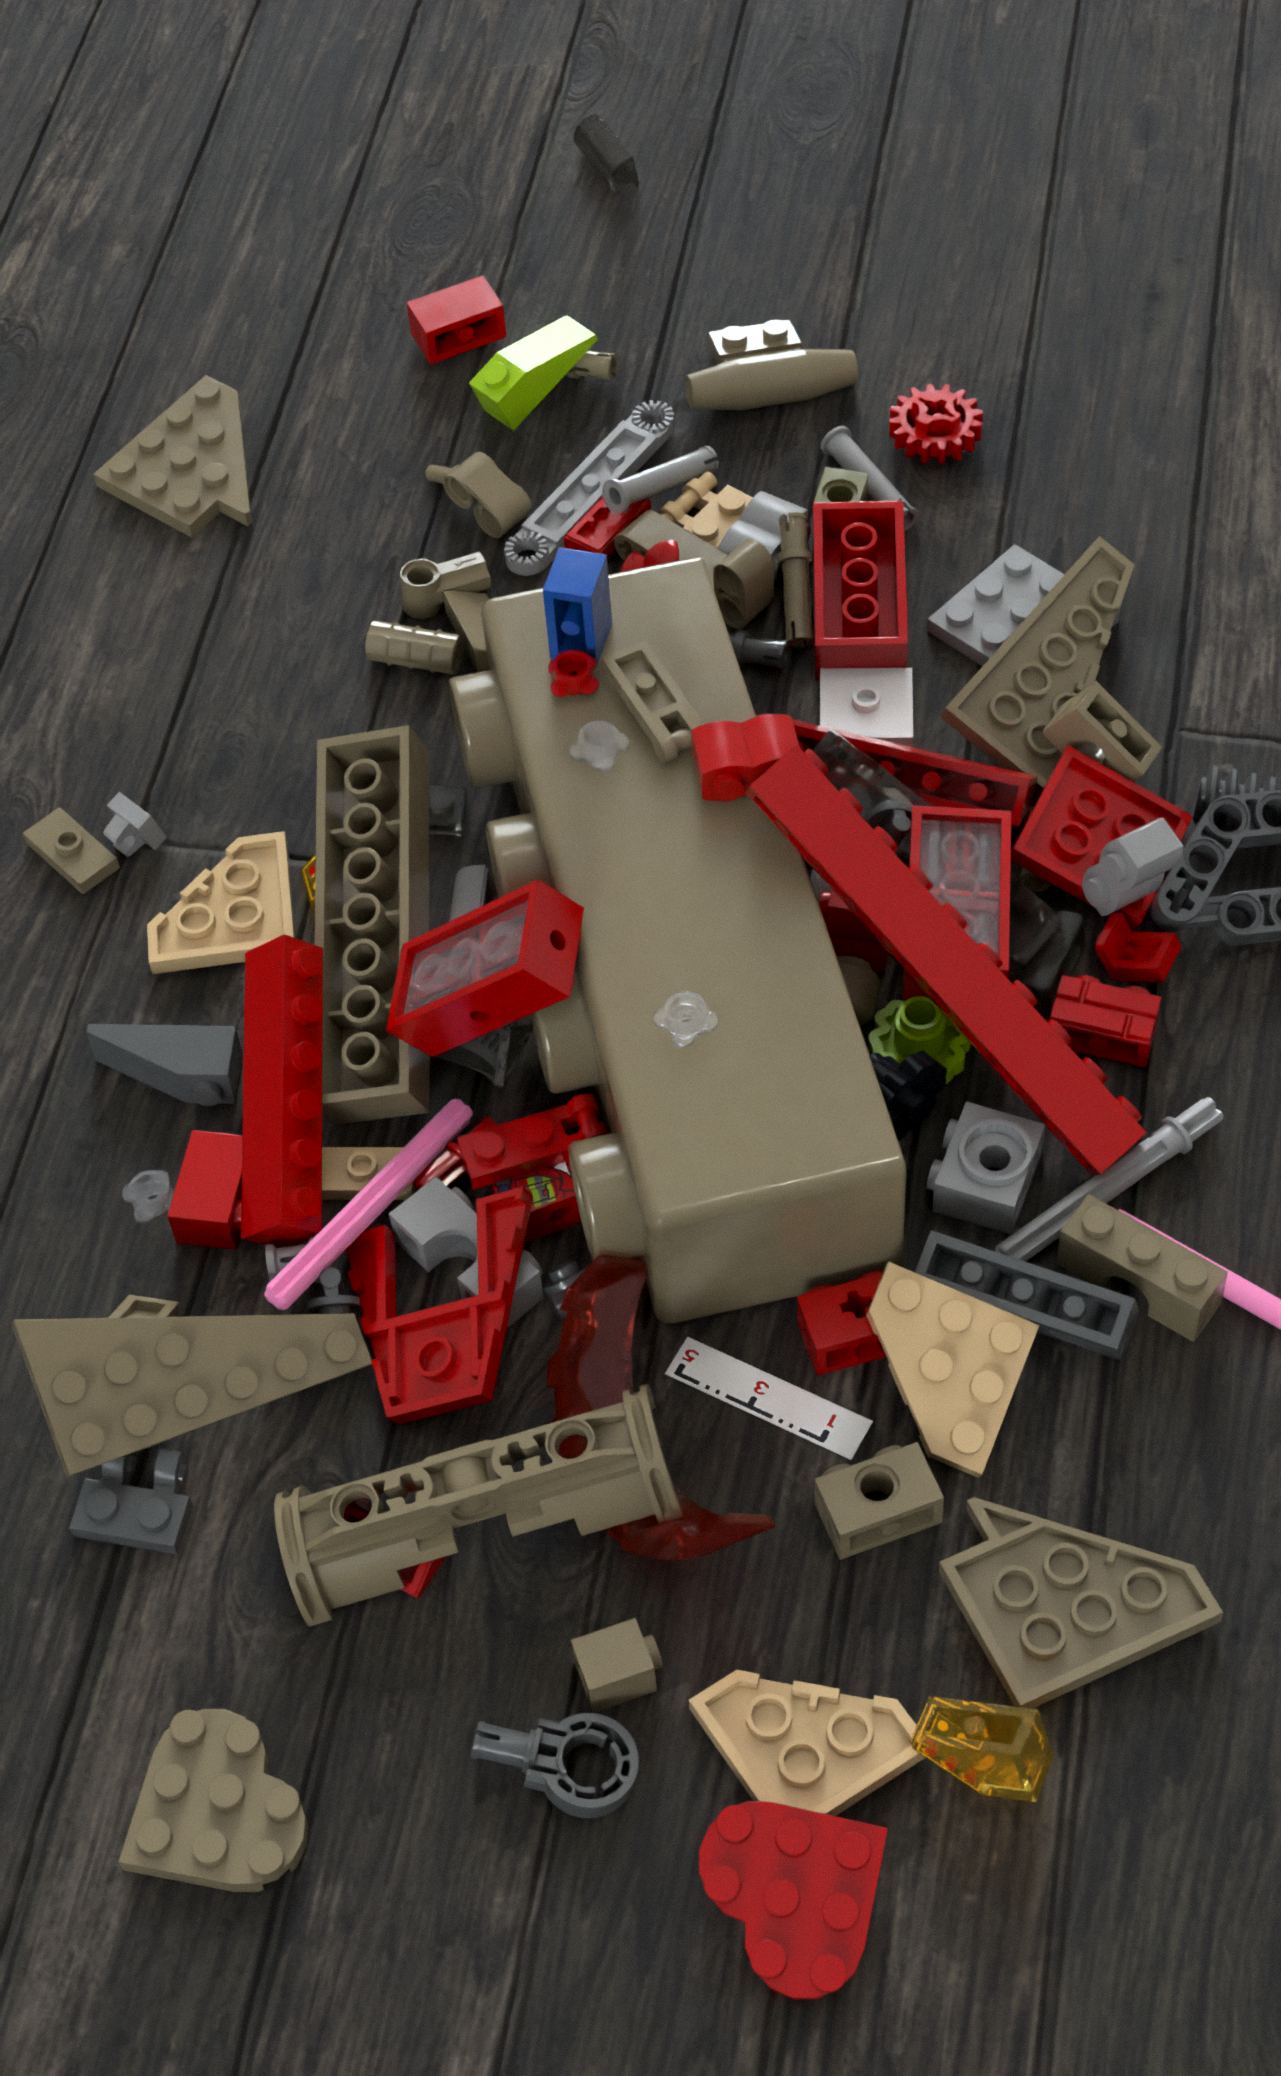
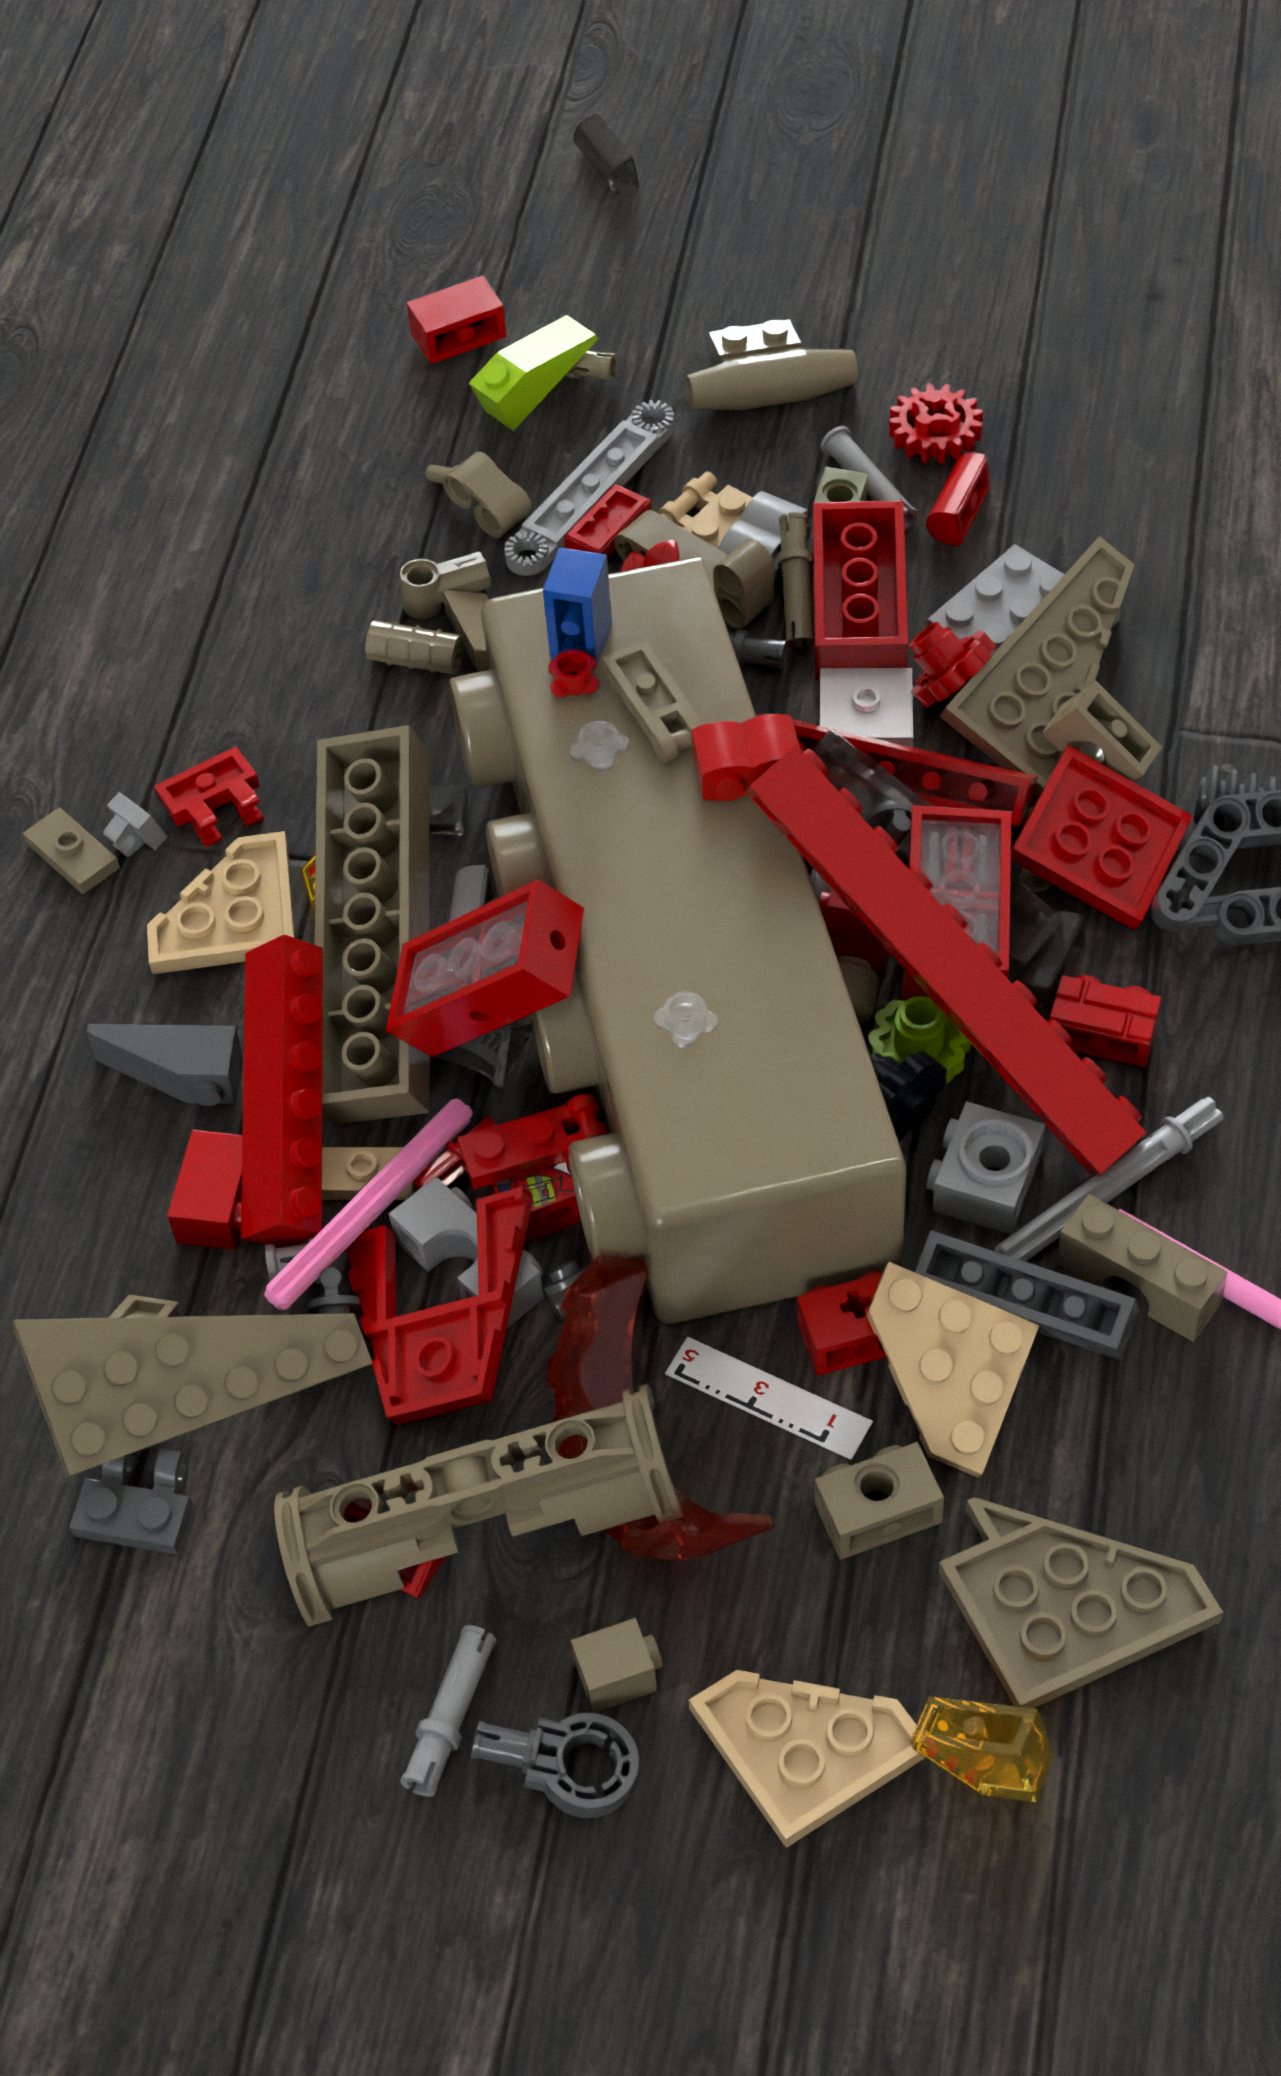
(145, 1185): clear plate -> none
(186, 462): dark tan wing -> none
(207, 786): none -> red plate
(213, 1809): dark tan plate -> none
(440, 1731): none -> light grey pin
(624, 492): light grey pin -> none
(798, 1887): red plate -> none
(947, 661): none -> red plant
(959, 499): none -> red brick
(1132, 866): light grey brick -> none
(1135, 954): red bracket -> none

